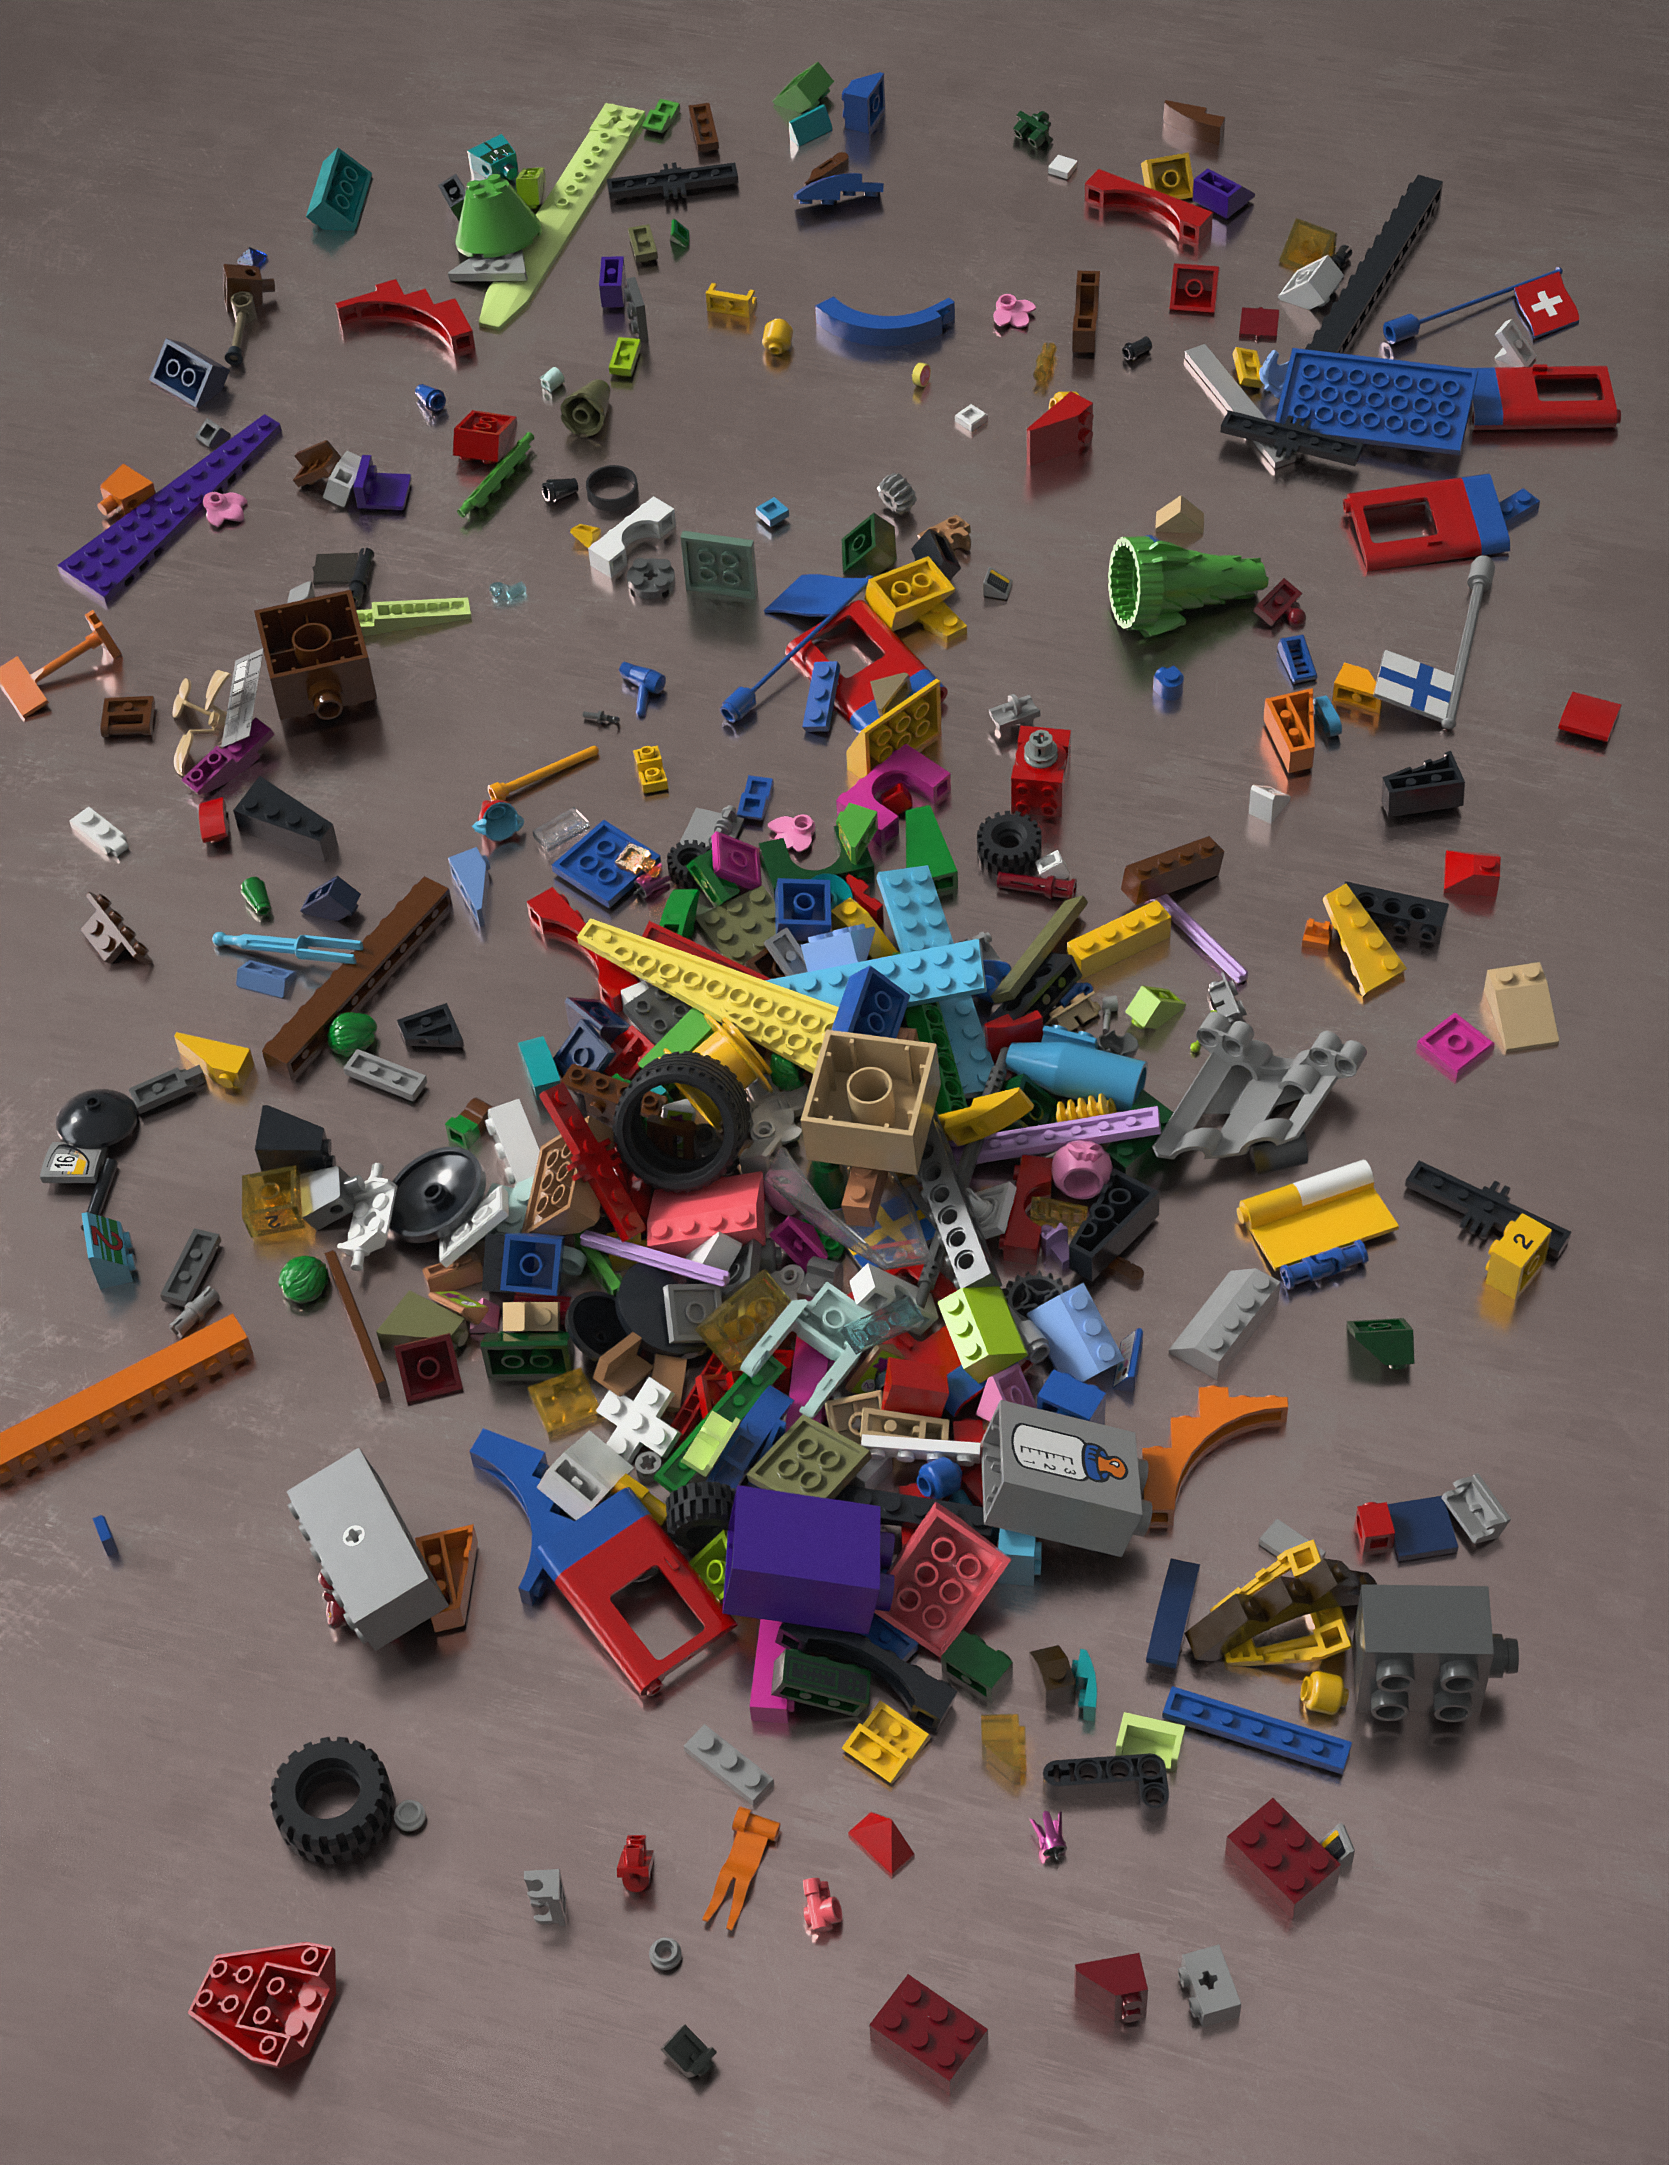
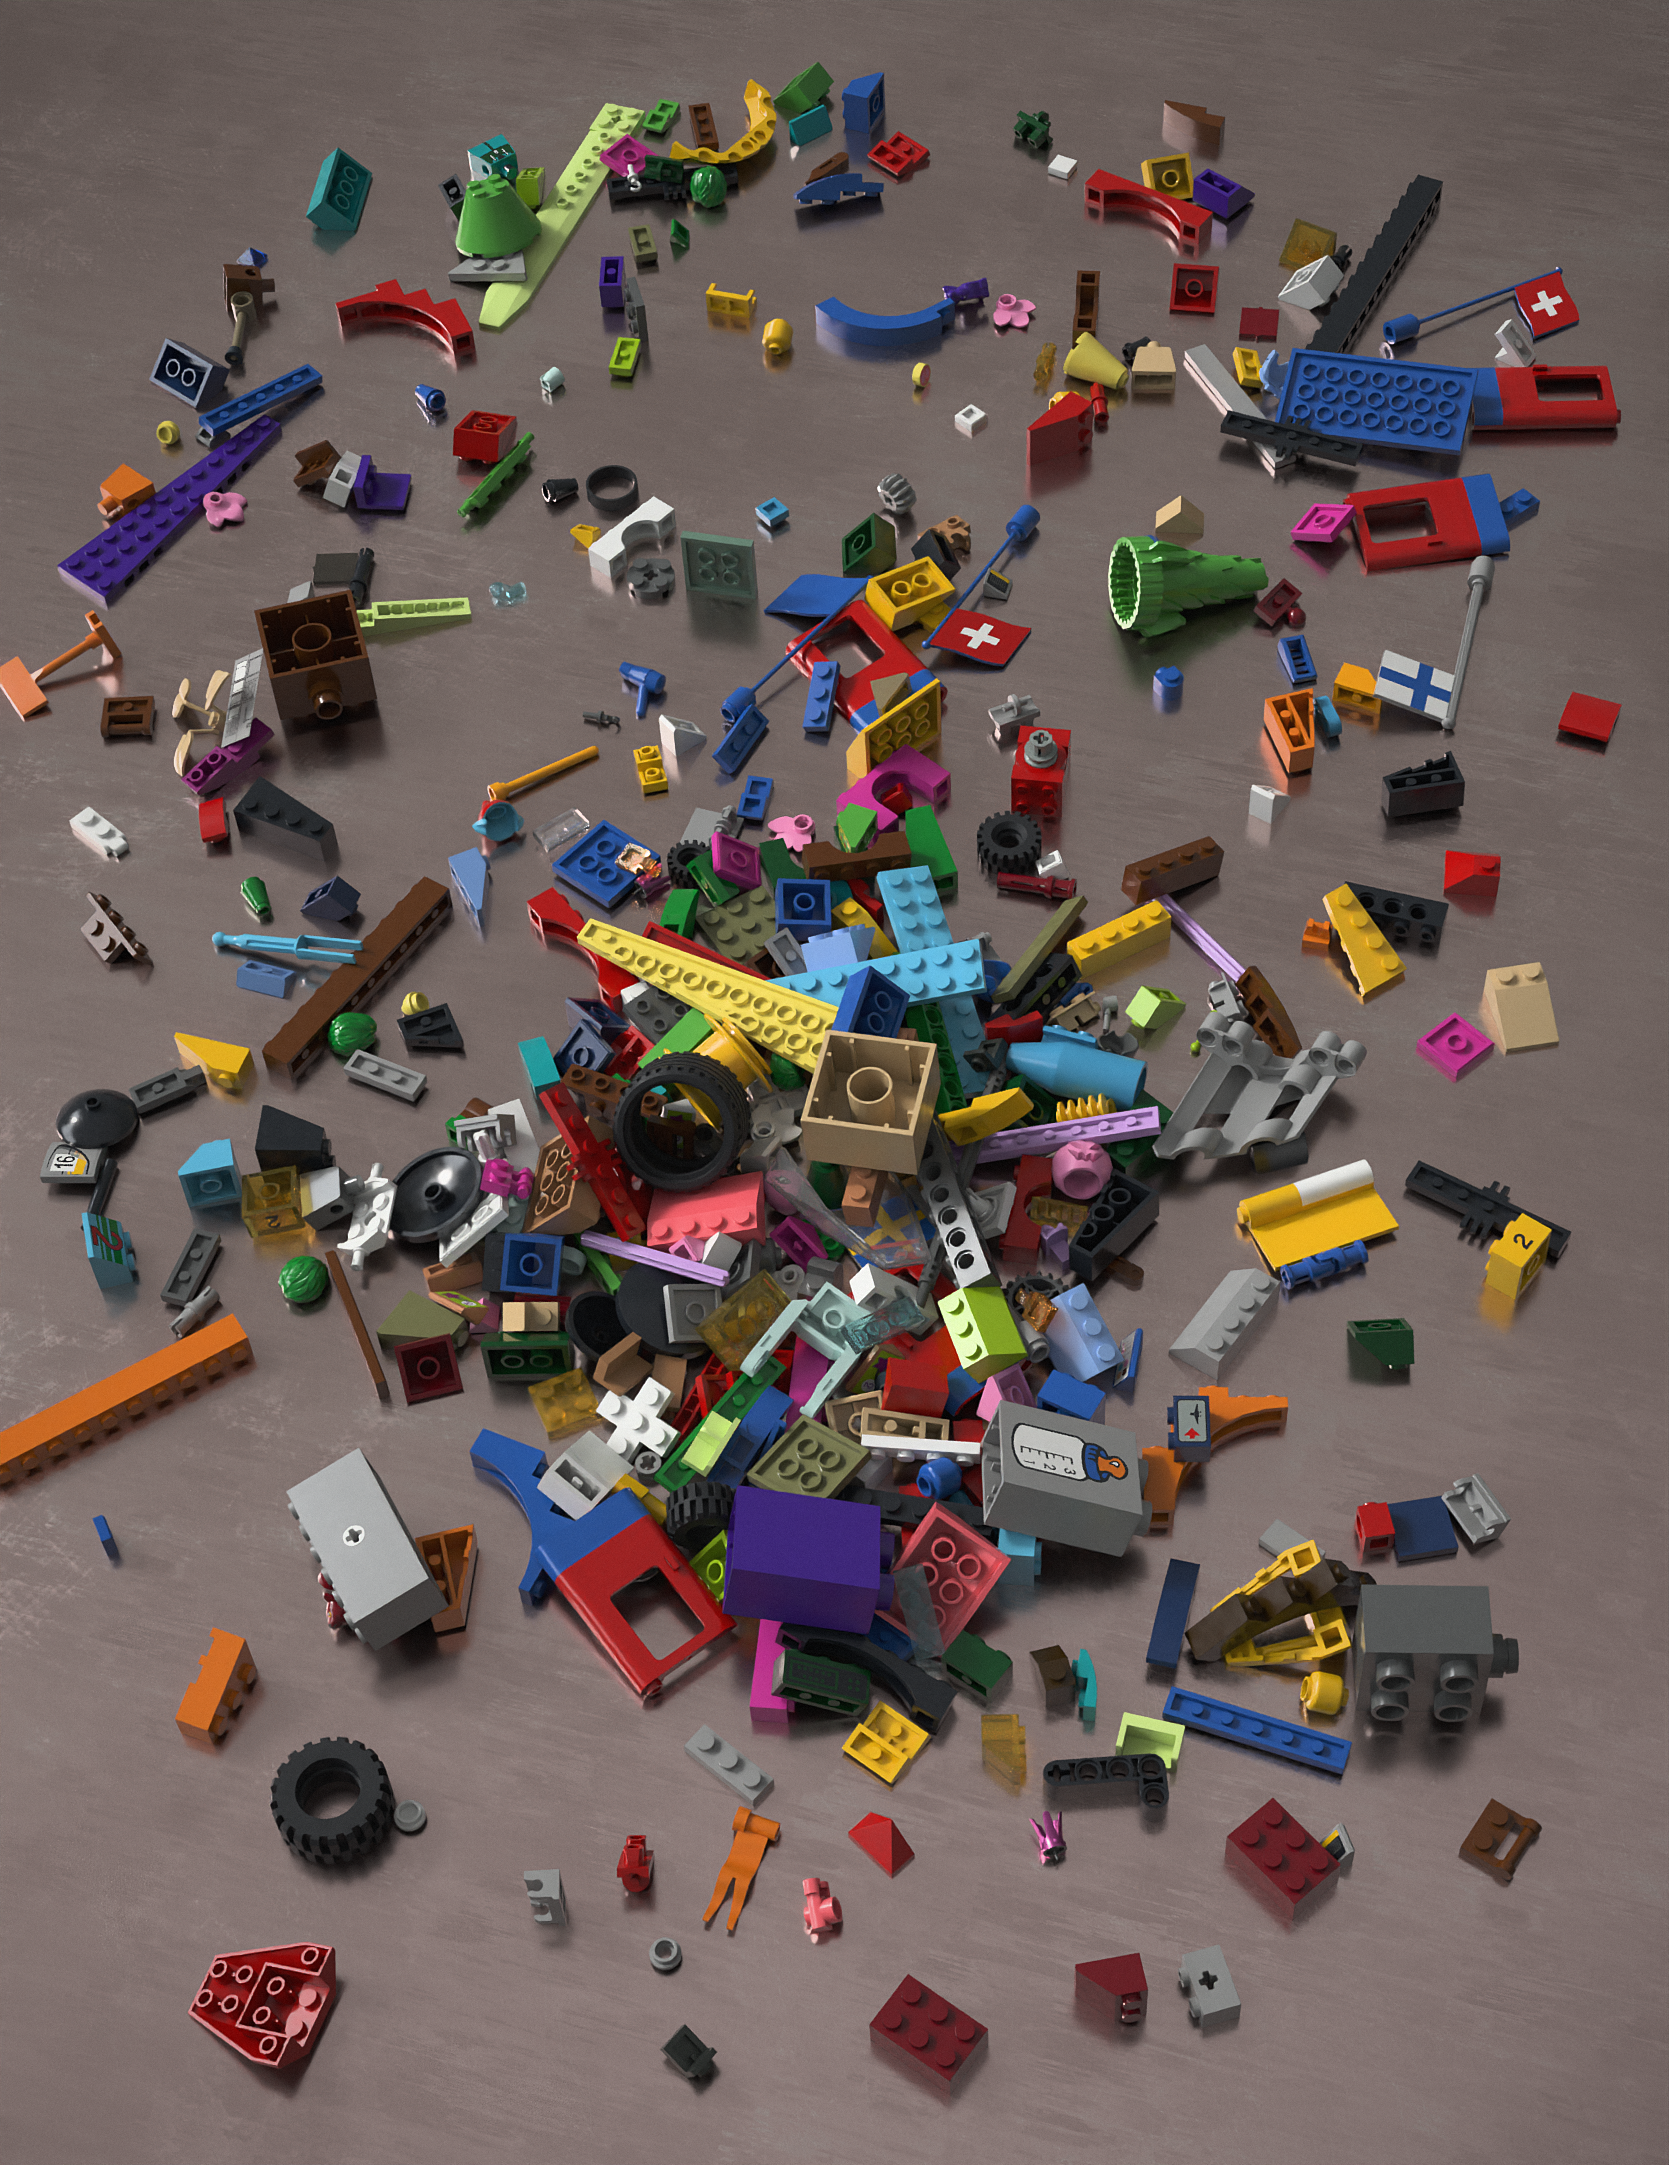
(168, 432): none -> light yellow plate
(211, 1174): none -> medium azure slope
(218, 1687): none -> orange wedge
(260, 399): none -> blue plate
(415, 1003): none -> light yellow plate
(485, 1147): none -> white axle
(498, 1126): none -> light grey hinge
(502, 1179): none -> dark pink plate
(586, 408): olive cone -> none
(626, 152): none -> dark pink tile
(633, 178): none -> white hand
(664, 168): none -> dark green hips
(679, 734): none -> white slope
(688, 1248): none -> bright pink slope
(708, 186): none -> green hair
(740, 738): none -> blue plate
(761, 131): none -> yellow windscreen
(826, 862): none -> reddish brown arch
(899, 154): none -> red slope
(919, 1612): none -> clear light blue plate
(967, 291): none -> dark purple animal
(976, 633): none -> flag
(987, 1056): none -> pearl dark grey bracket
(1038, 1310): none -> clear orange plate
(1095, 364): none -> light yellow cone
(1100, 403): none -> red axle
(1153, 368): none -> tan torso
(1190, 1428): none -> brick
(1269, 1013): none -> reddish brown slope
(1323, 522): none -> dark pink plate
(1491, 1833): none -> reddish brown plate

